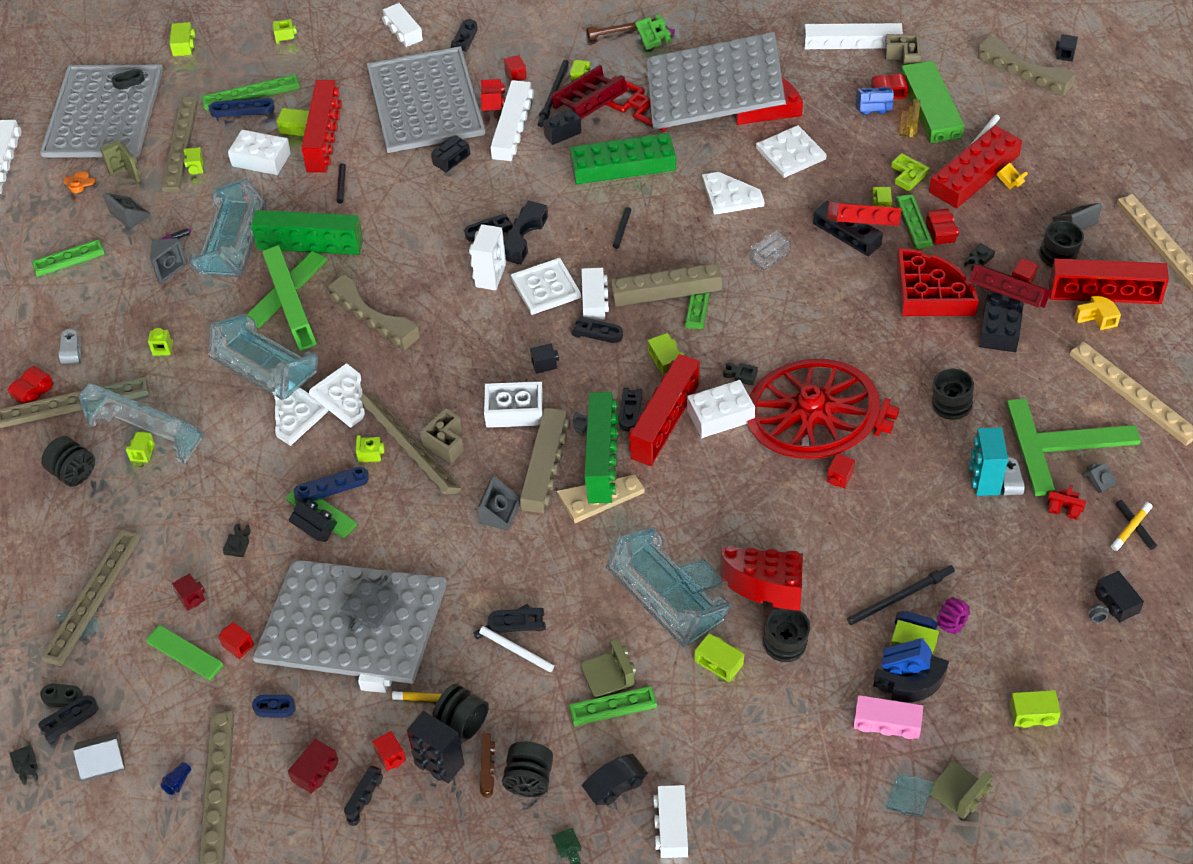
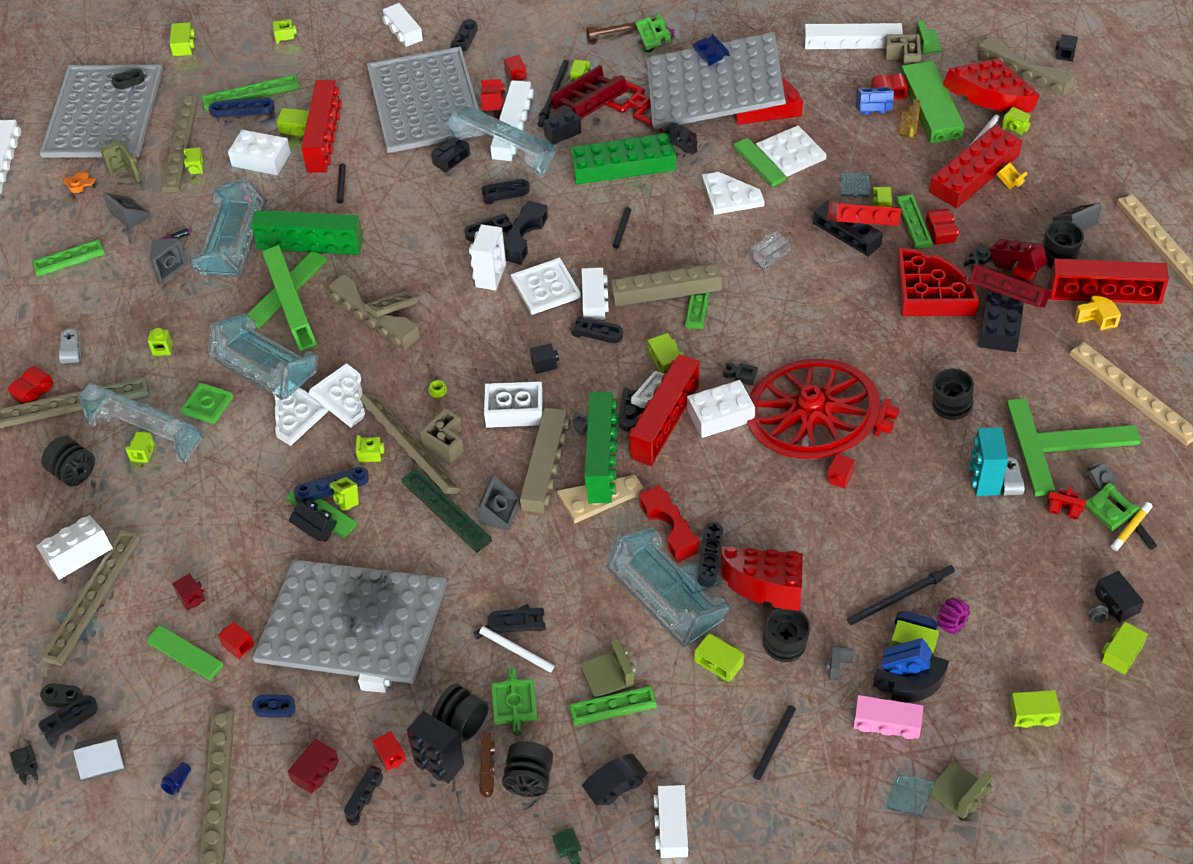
(74, 546): none -> white brick
(207, 403): none -> bright green plate
(238, 543): pearl dark grey plate -> none
(345, 493): none -> lime brick
(391, 303): none -> dark tan tile
(415, 696): yellow bar -> none
(437, 389): none -> lime plate
(446, 510): none -> clear green plate
(505, 190): none -> black plate
(514, 701): none -> bright green plate
(538, 152): none -> clear windscreen
(646, 391): none -> white plate
(658, 505): none -> red arch
(682, 137): none -> black bracket
(710, 50): none -> clear blue plate
(712, 554): none -> black beam
(760, 162): none -> bright green tile
(774, 742): none -> black bar
(839, 654): none -> dark grey bracket
(855, 185): none -> clear light blue piece
(911, 171): lime plate -> none
(928, 39): none -> bright green panel
(991, 86): none -> red brick
(1016, 121): none -> lime brick
(1029, 254): none -> dark red arch
(1106, 511): none -> bright green plate
(1124, 648): none -> lime brick

